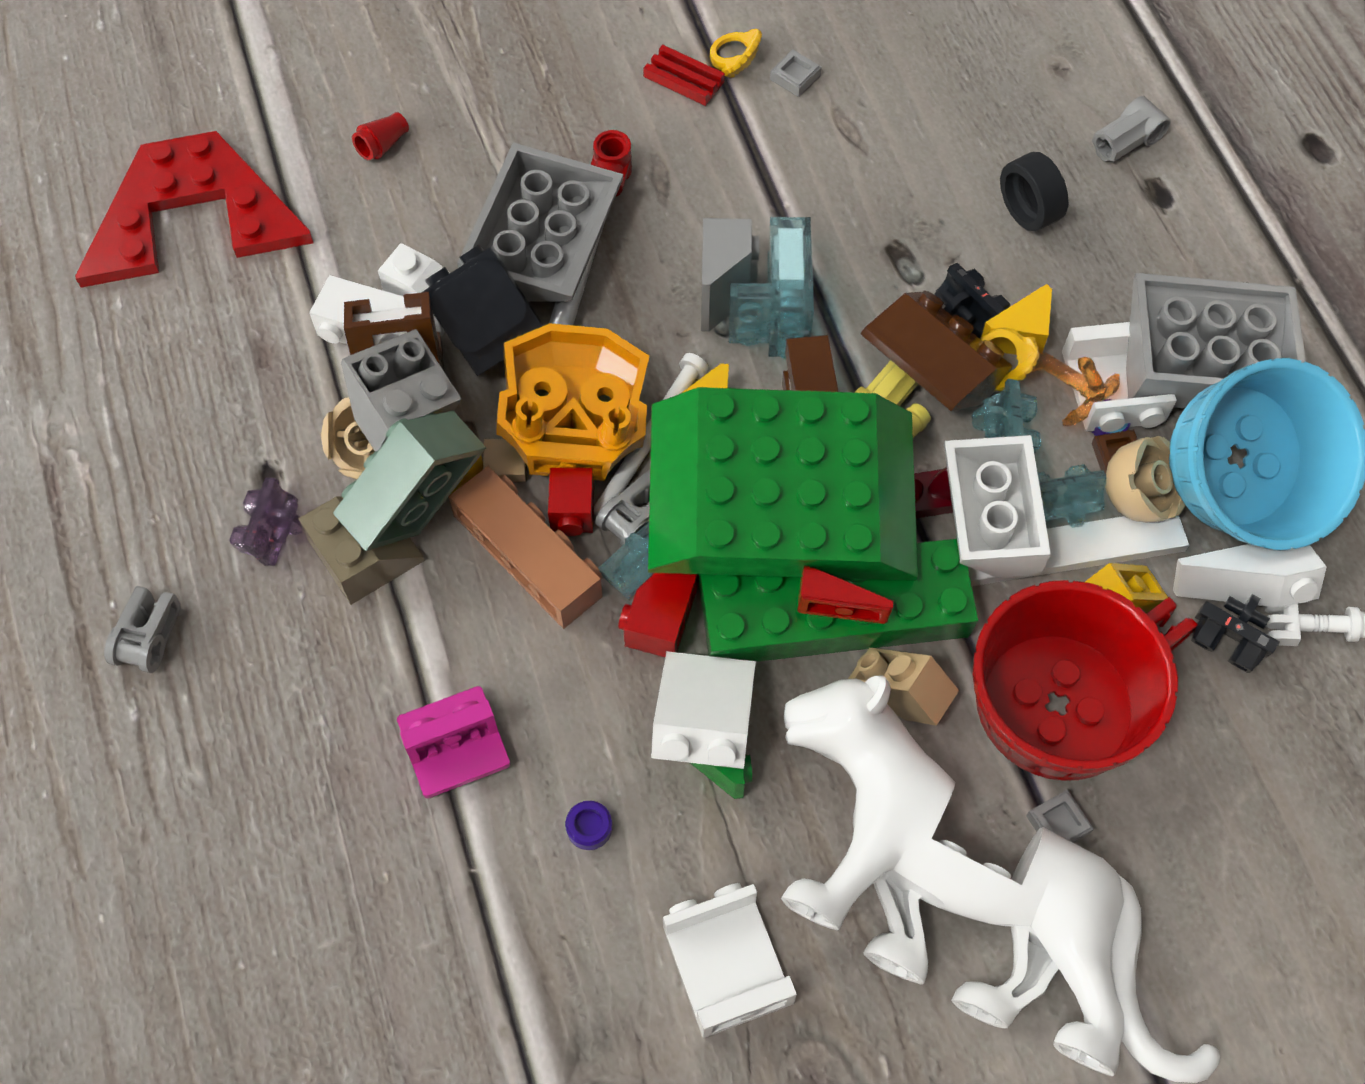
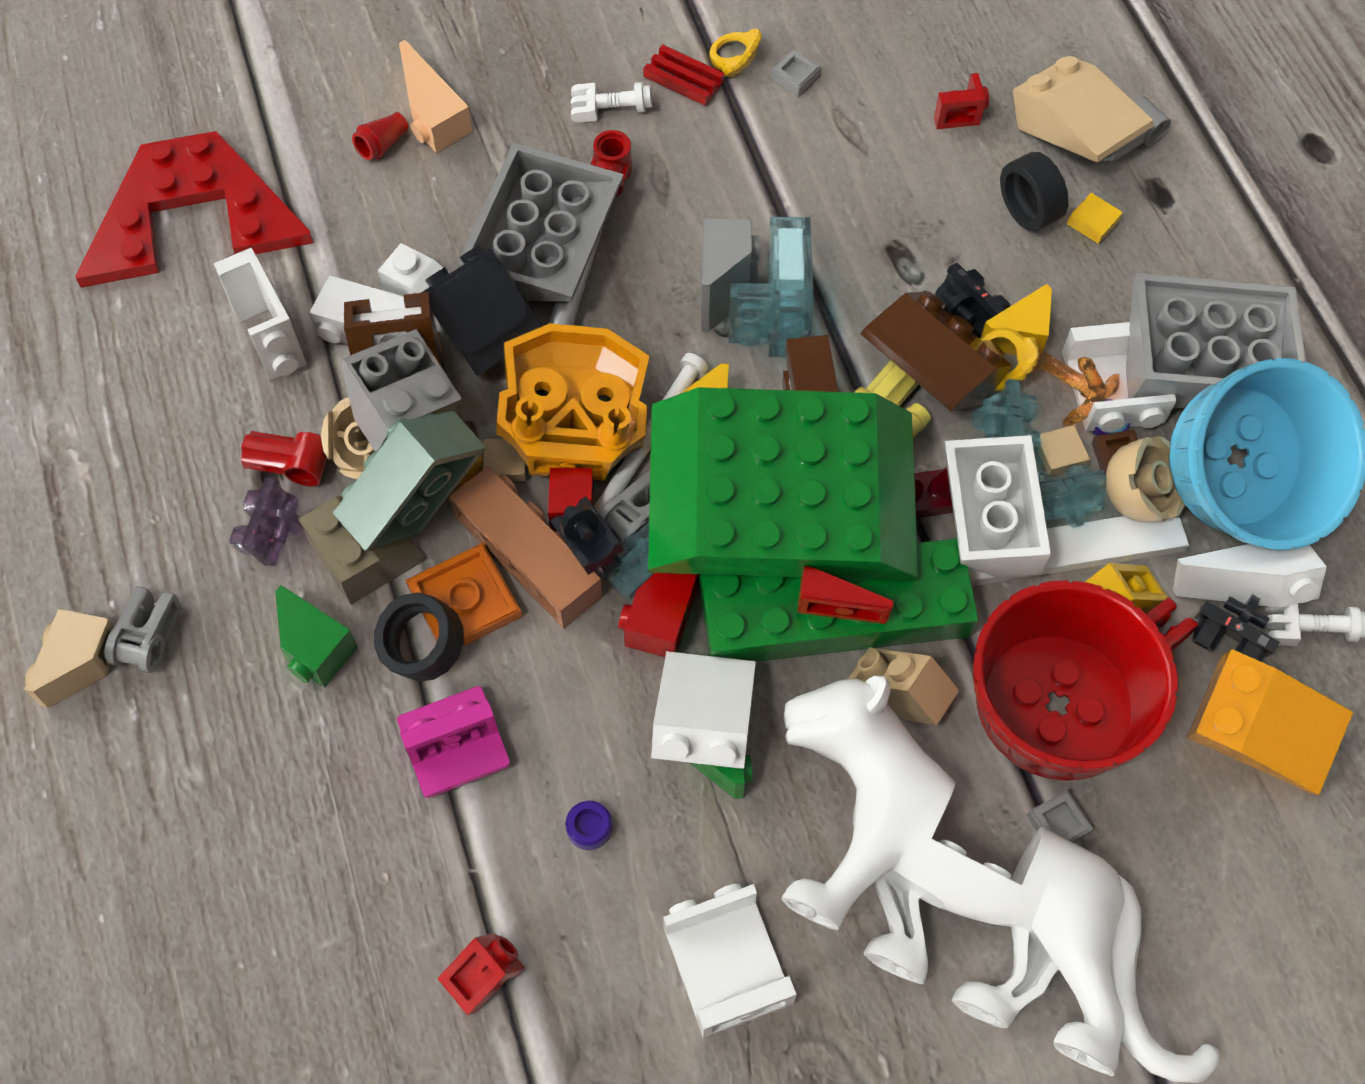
(69, 657): none -> tan slope
(252, 294): none -> white panel
(297, 458): none -> red piece
(311, 639): none -> green slope
(390, 627): none -> black tyre
(436, 109): none -> light nougat slope
(472, 589): none -> orange tile
(480, 971): none -> red bracket
(587, 101): none -> white hinge
(589, 538): none -> black hips
(962, 107): none -> red bracket
(1062, 450): none -> tan tile
(1078, 109): none -> tan slope
(1094, 218): none -> yellow tile
(1270, 722): none -> light orange slope

